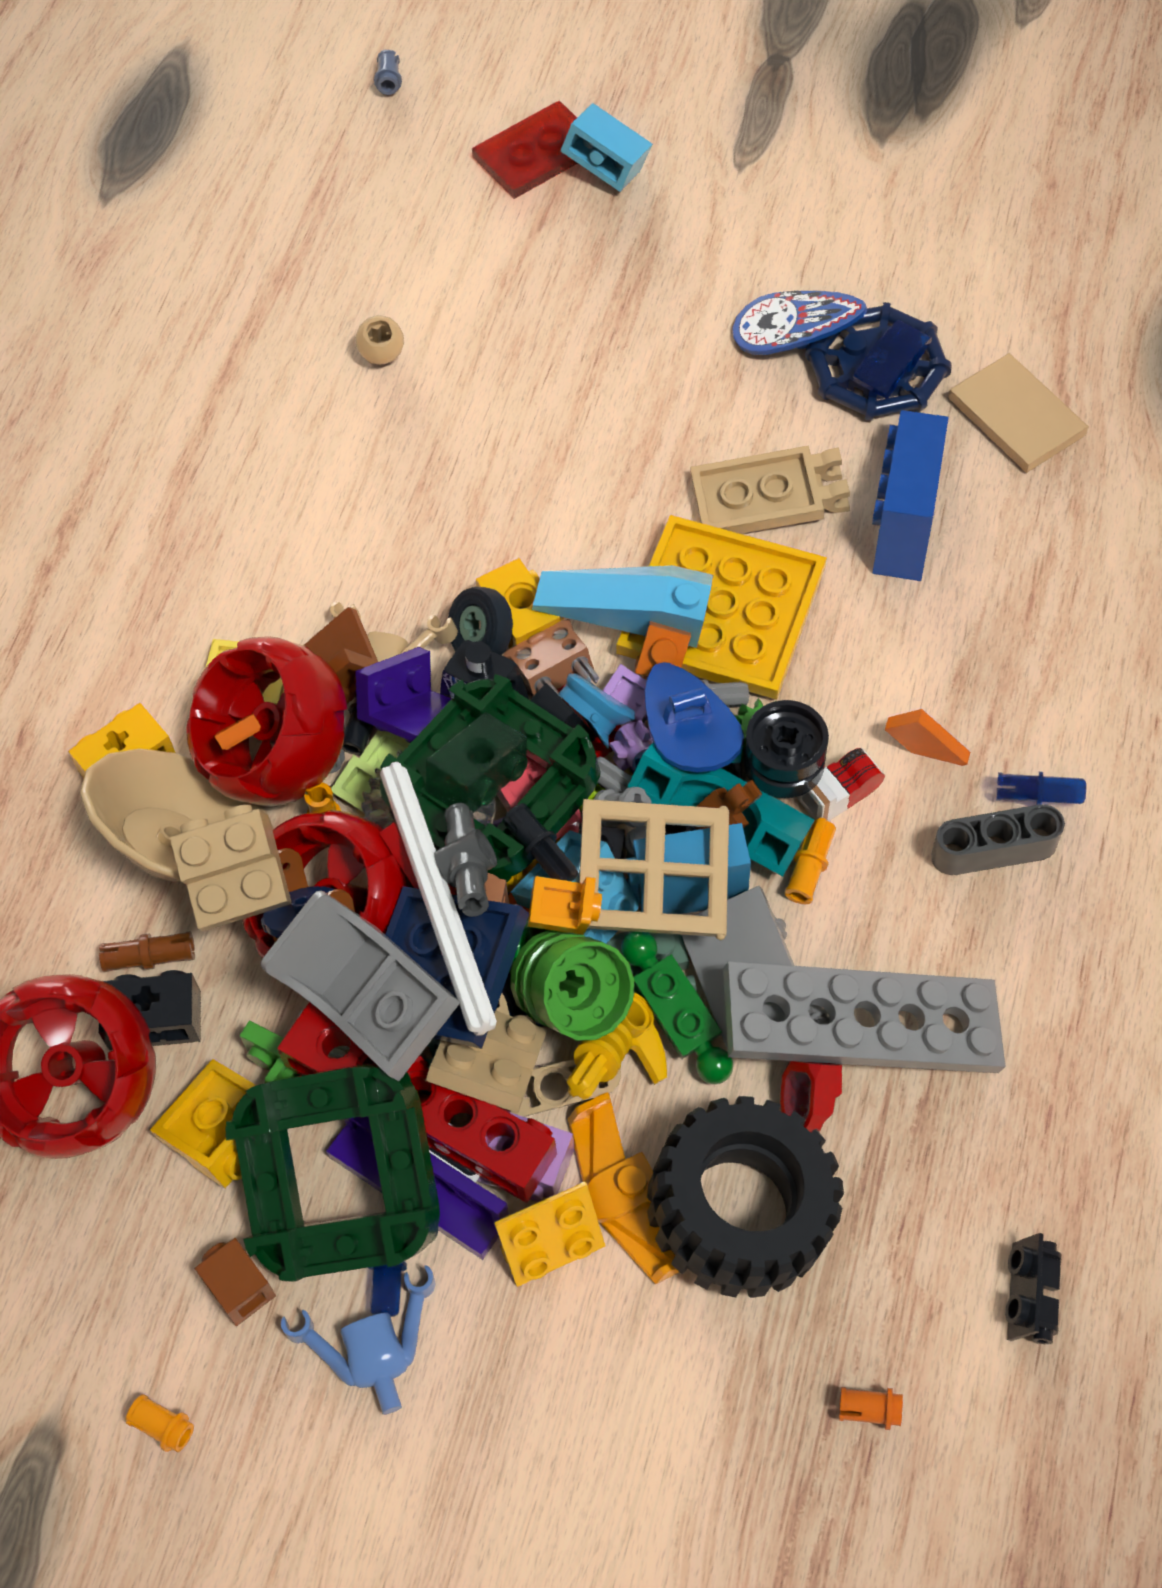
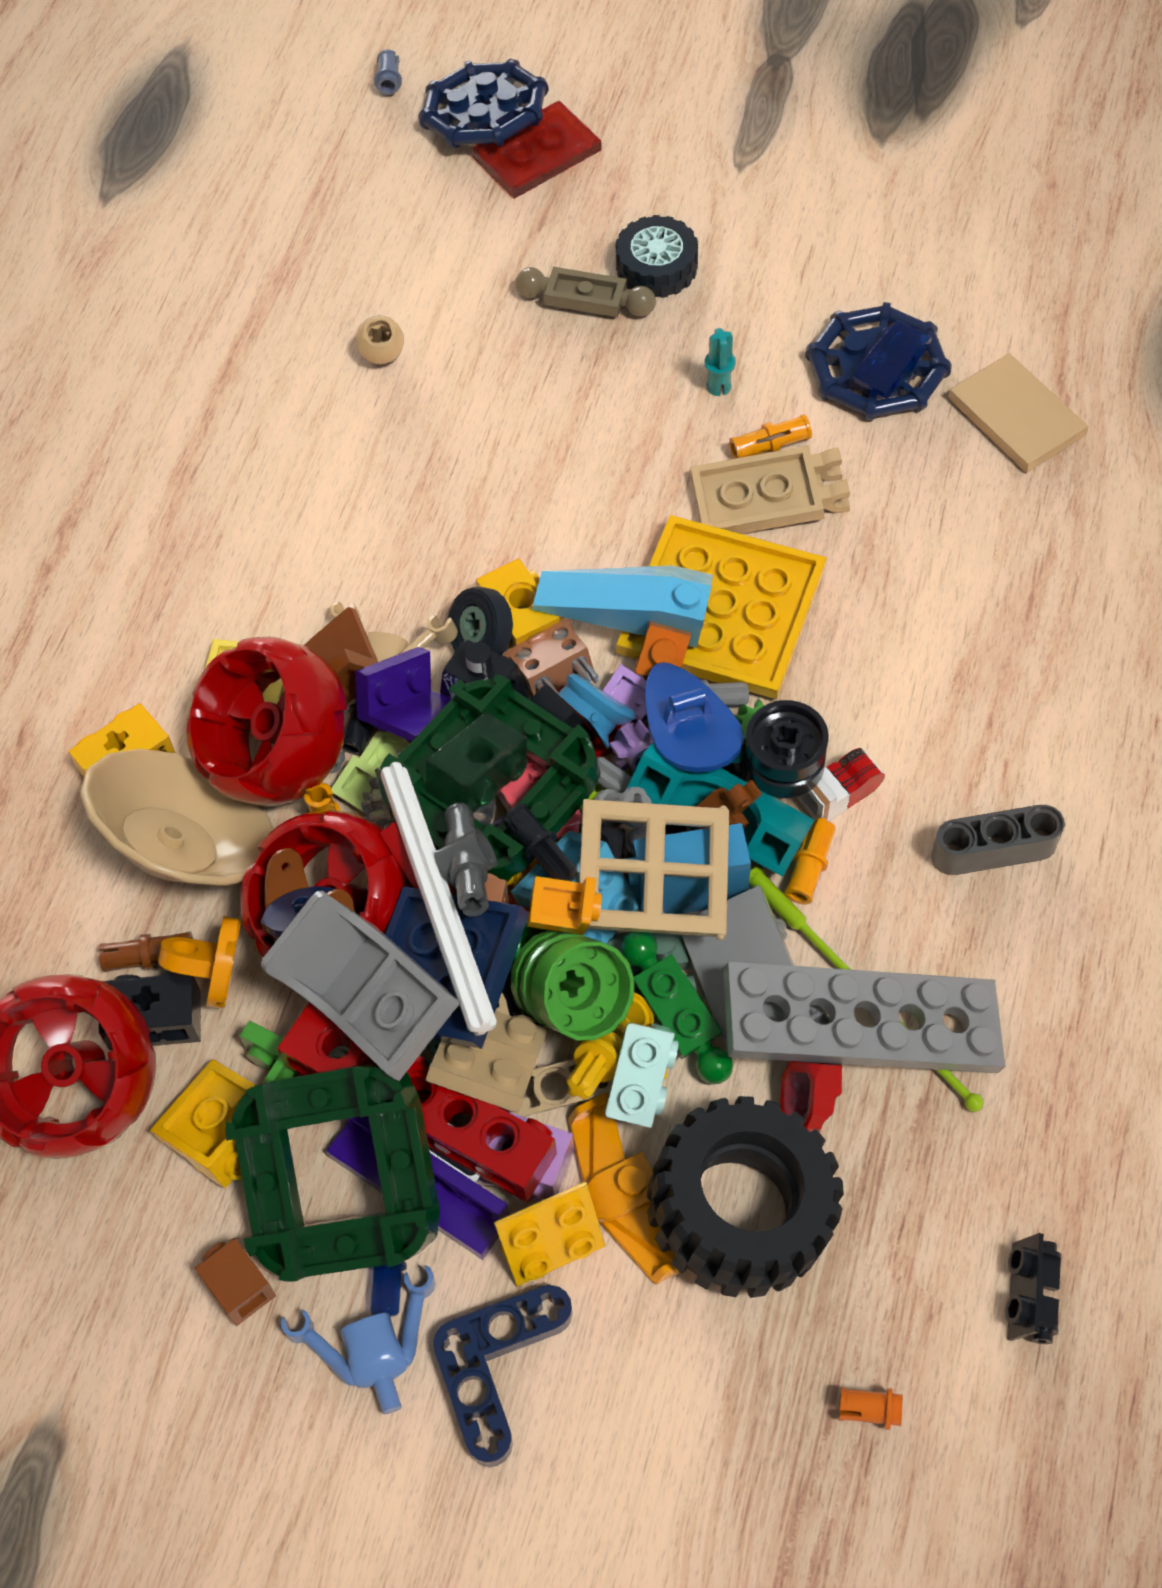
(159, 1423): light orange pin -> none
(204, 959): none -> light orange tile
(230, 867): tan plate -> none
(237, 732): orange tile -> none
(483, 103): none -> dark blue plate
(485, 1348): none -> dark blue beam
(585, 291): none -> dark tan plate
(606, 147): medium azure brick -> none
(639, 1074): none -> light aqua bracket
(657, 255): none -> black wheel
(720, 362): none -> teal axle
(794, 320): shield -> none
(794, 430): none -> light orange pin
(797, 921): none -> lime piece
(908, 494): blue wedge -> none
(926, 737): orange tile -> none
(1041, 788): clear blue axle -> none

